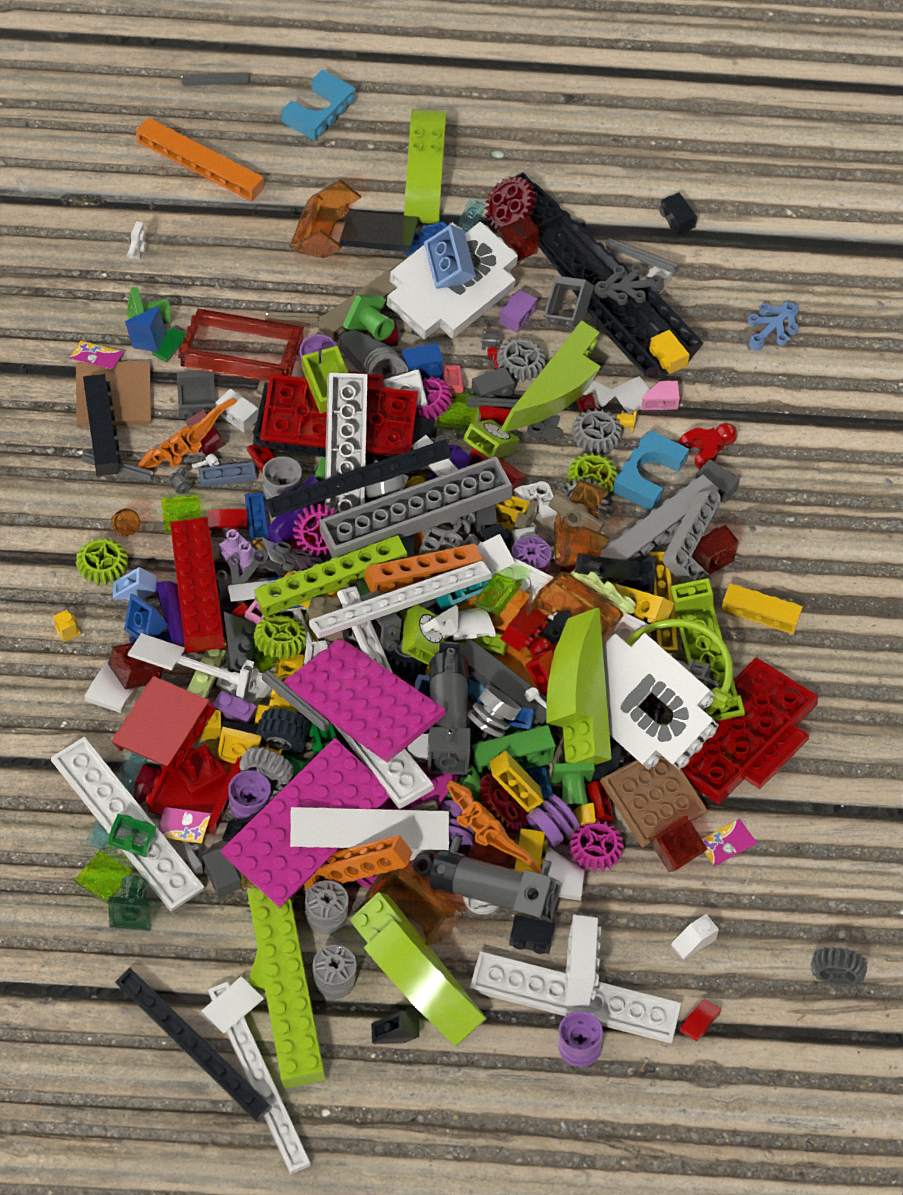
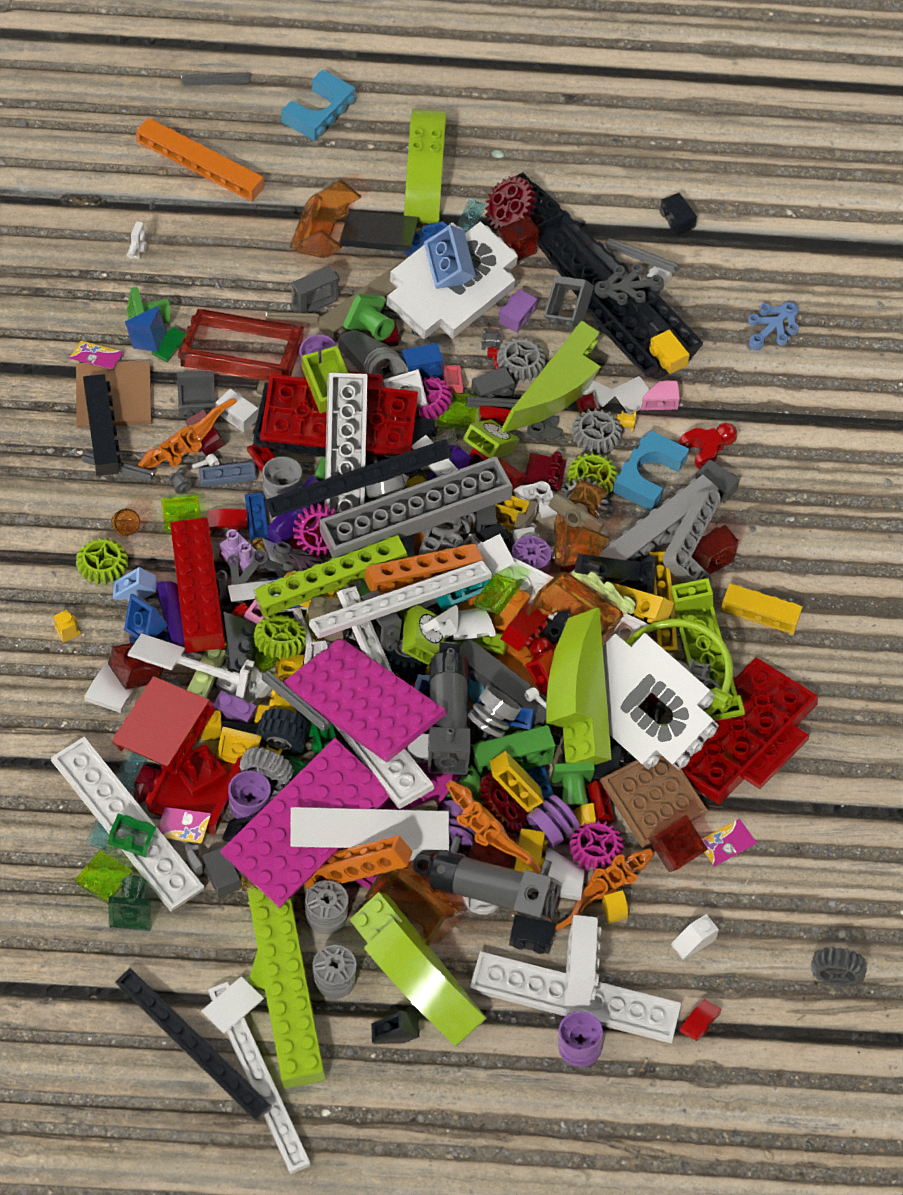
(308, 303): none -> dark grey window
(545, 469): none -> dark red hinge
(609, 880): none -> orange animal
(615, 907): none -> yellow brick

